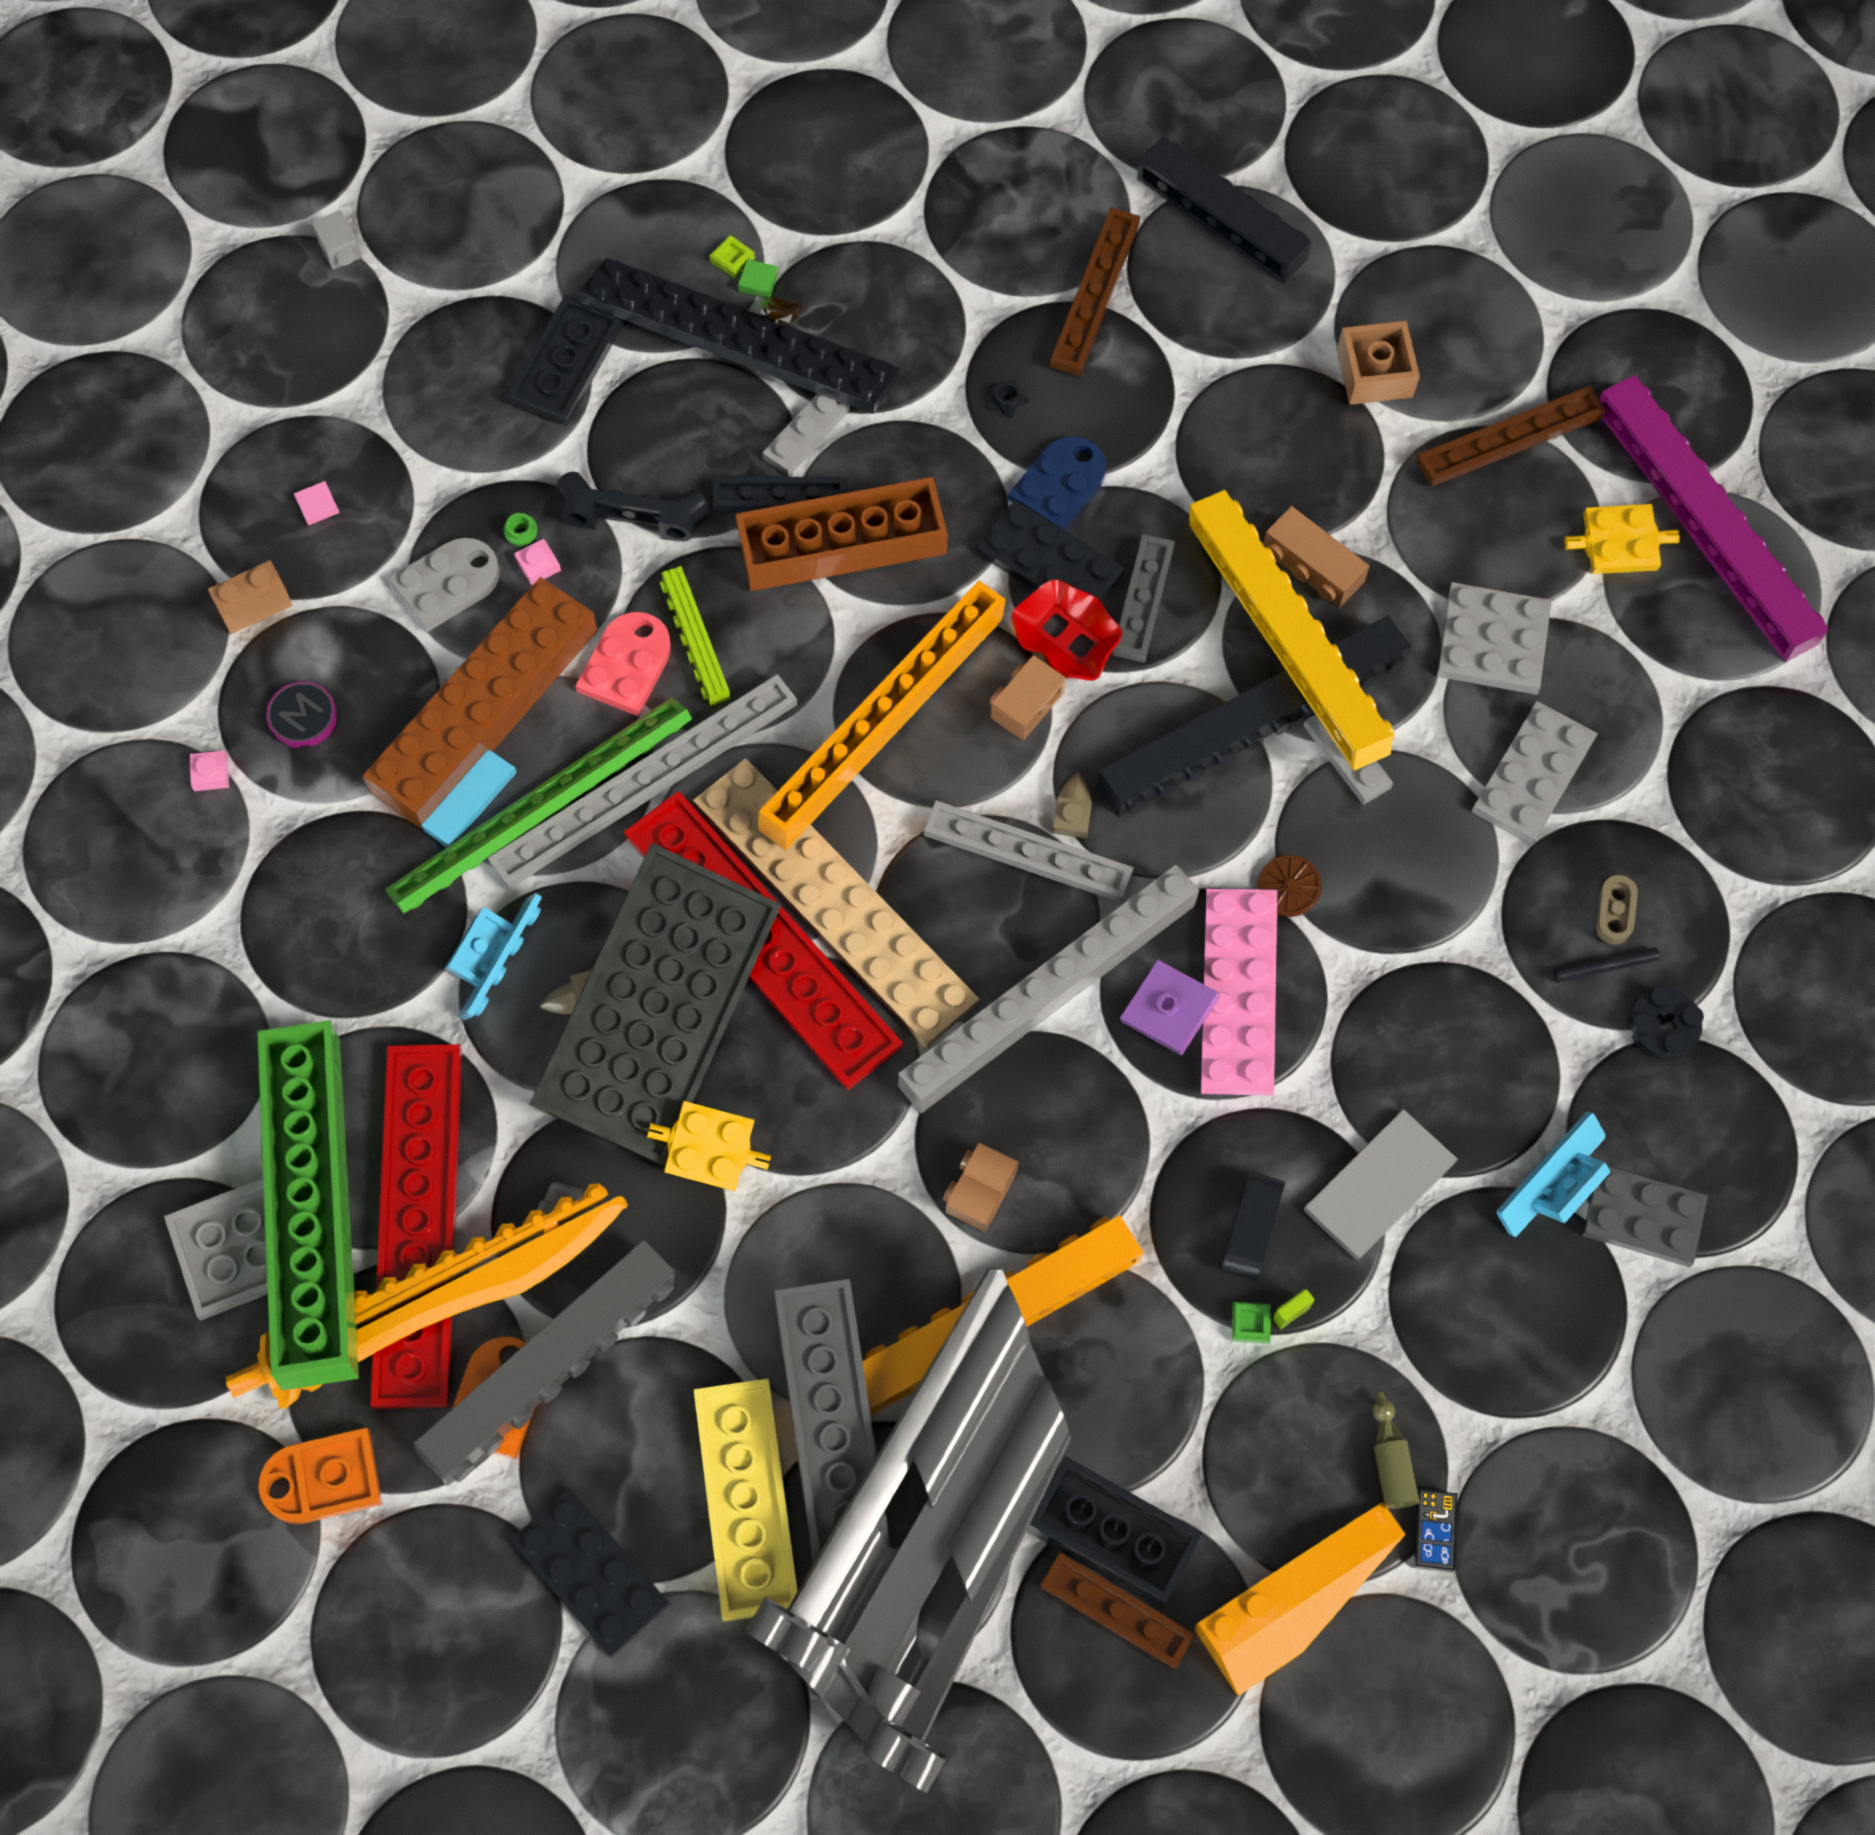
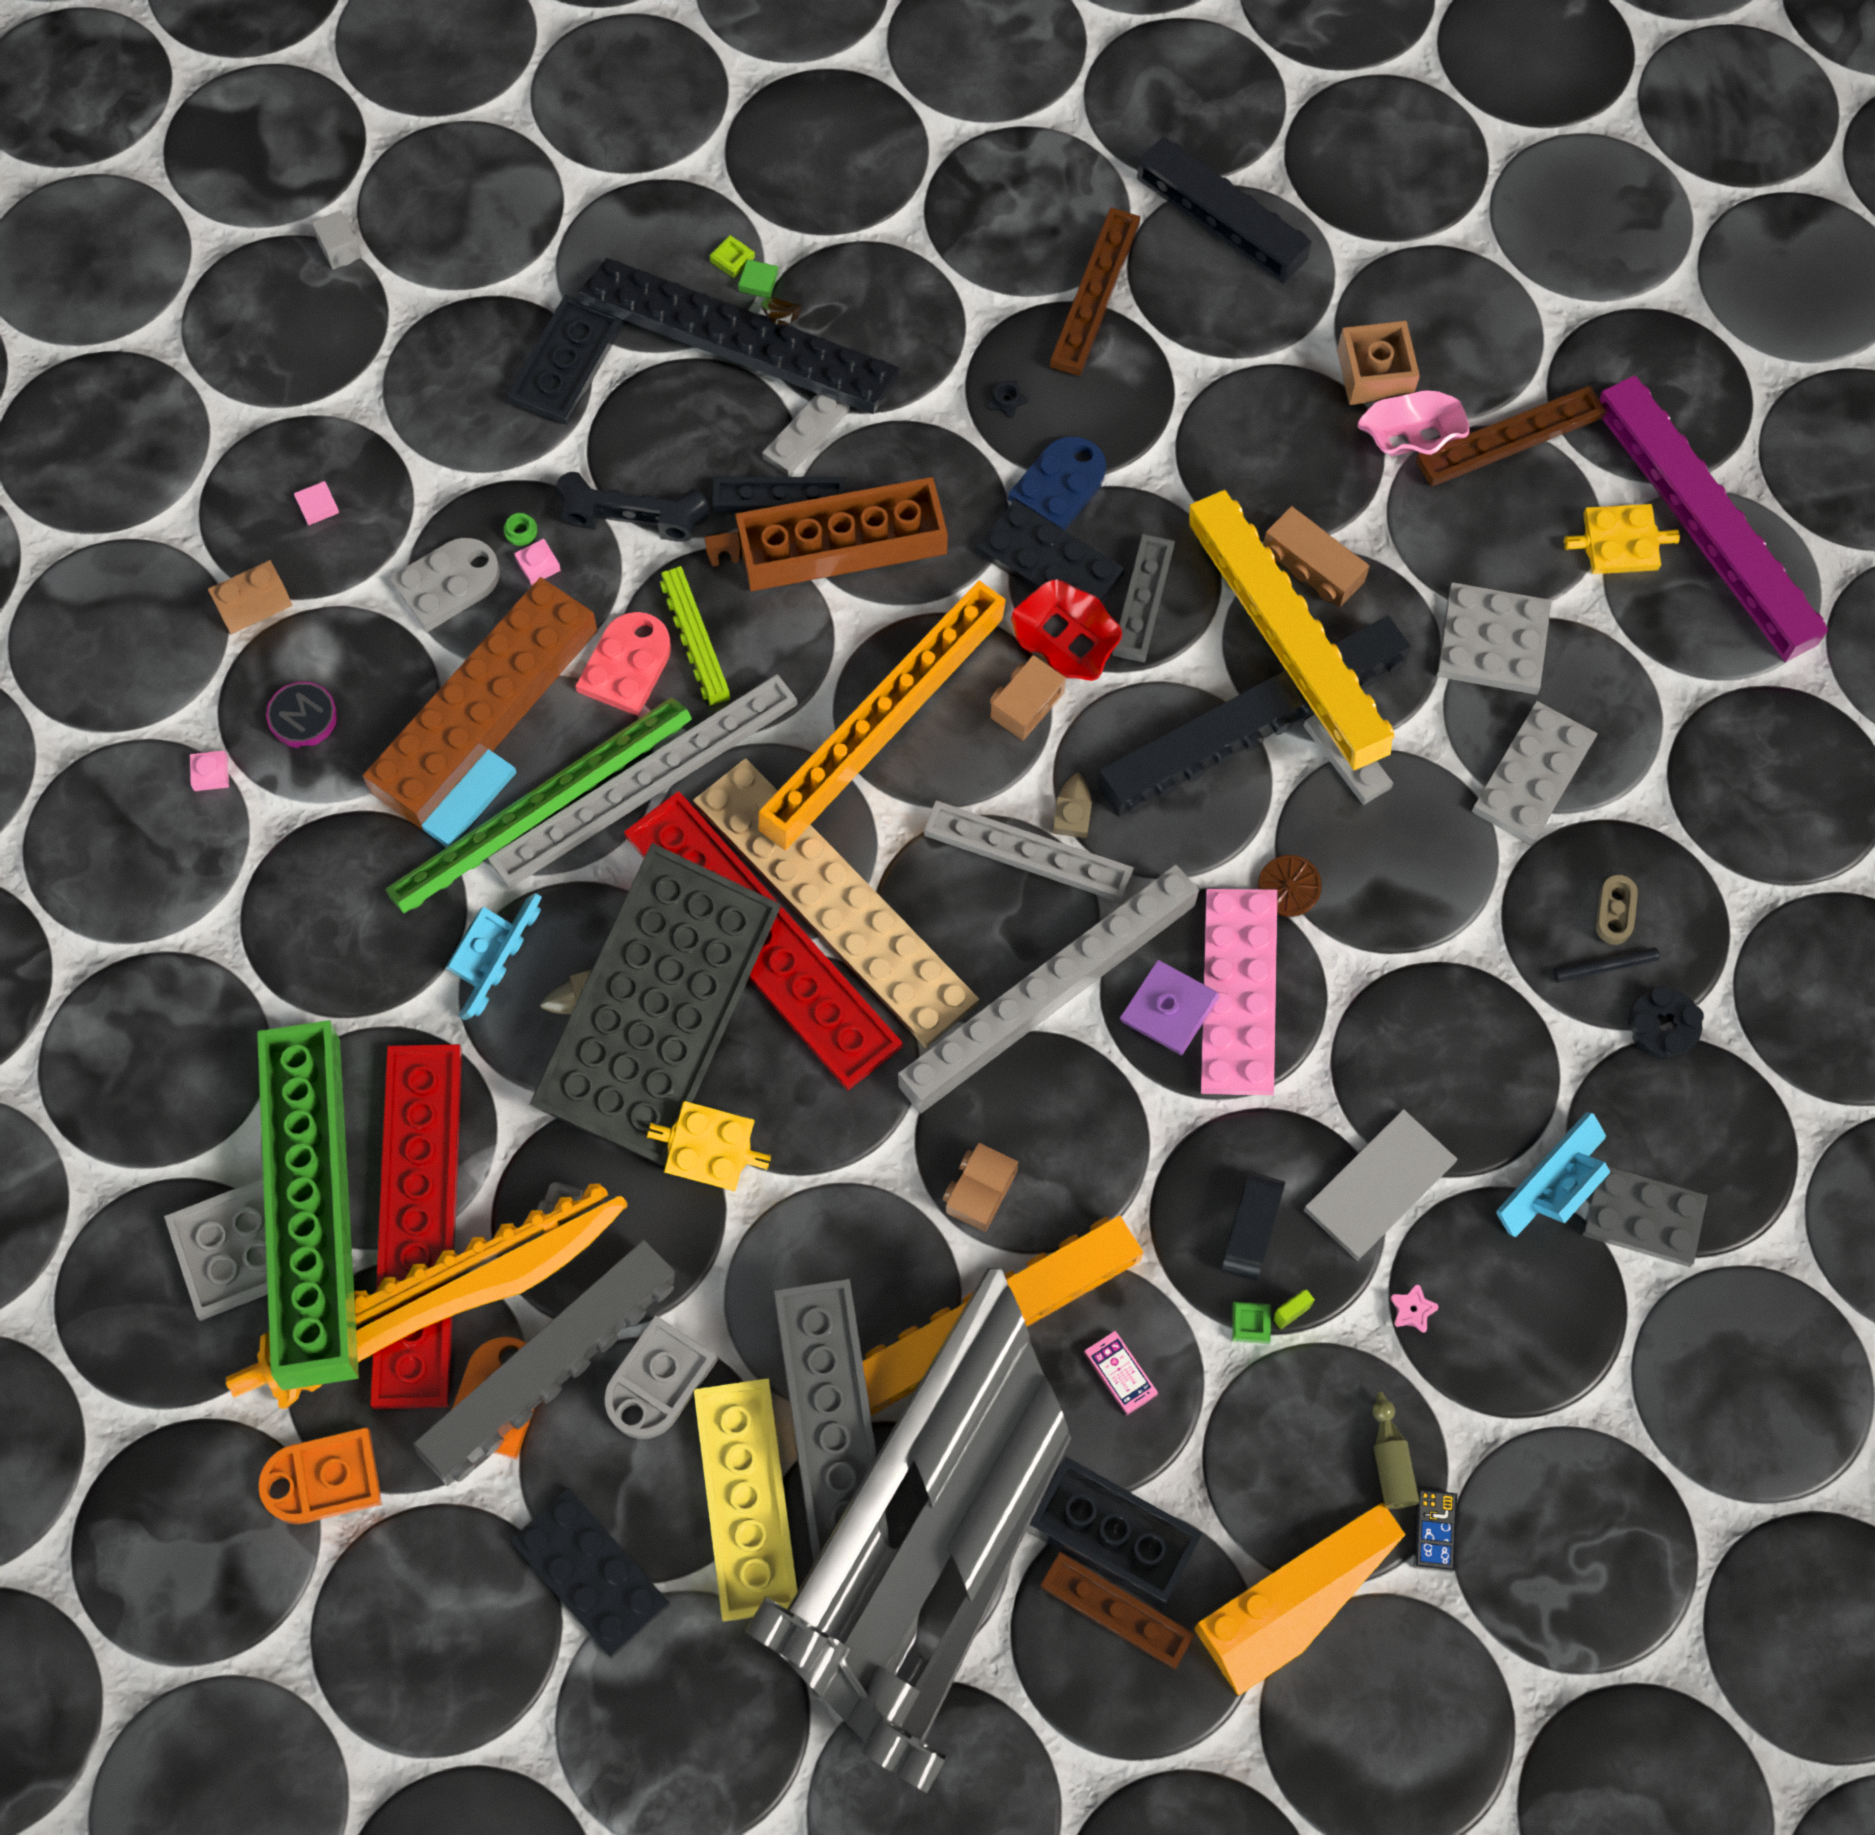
(657, 1378): none -> light grey plate
(722, 542): none -> reddish brown tile
(1120, 1373): none -> tile
(1406, 1316): none -> bright pink plate
(1411, 414): none -> bright pink piece

